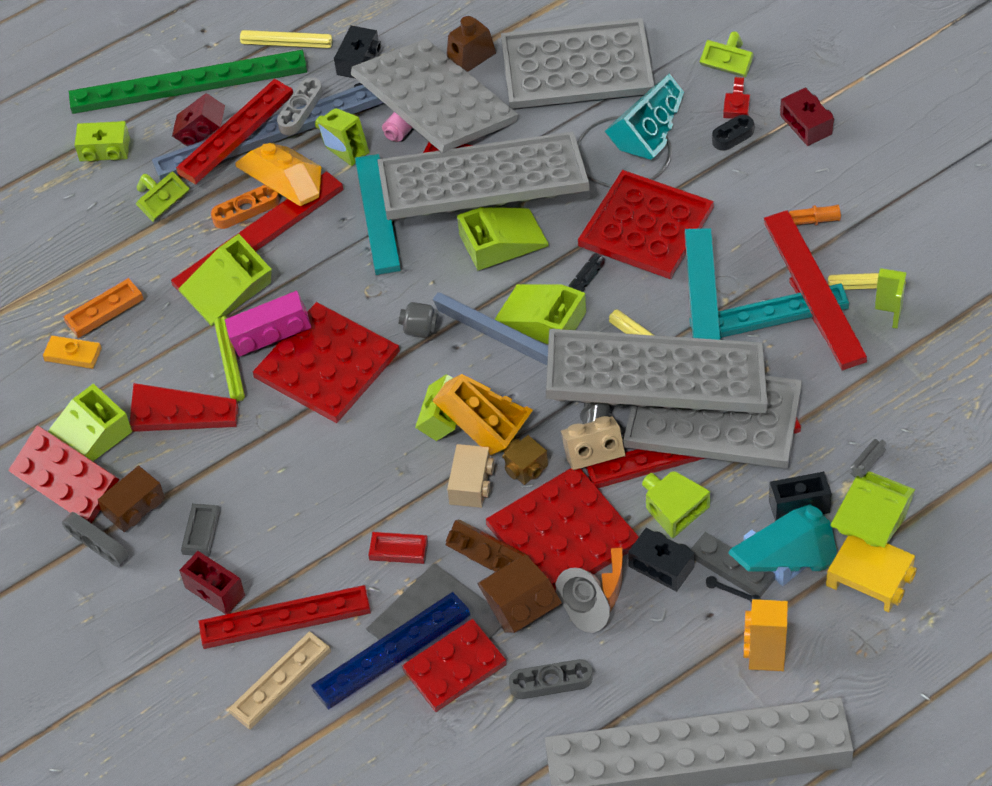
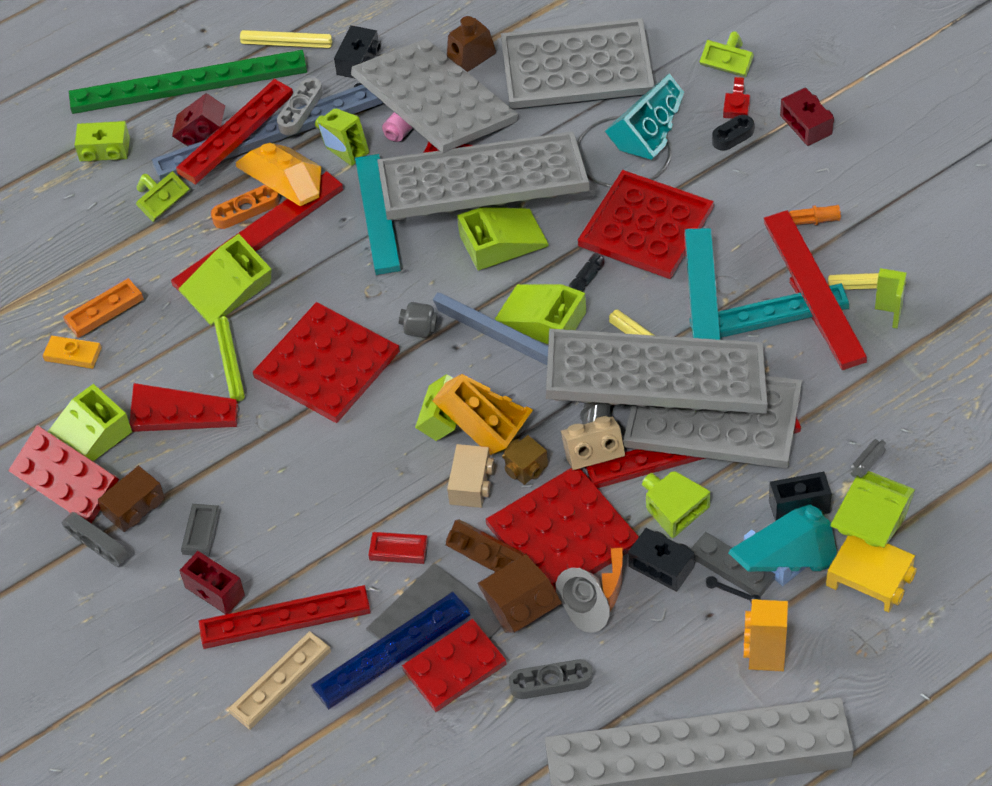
(267, 323): dark pink brick -> none

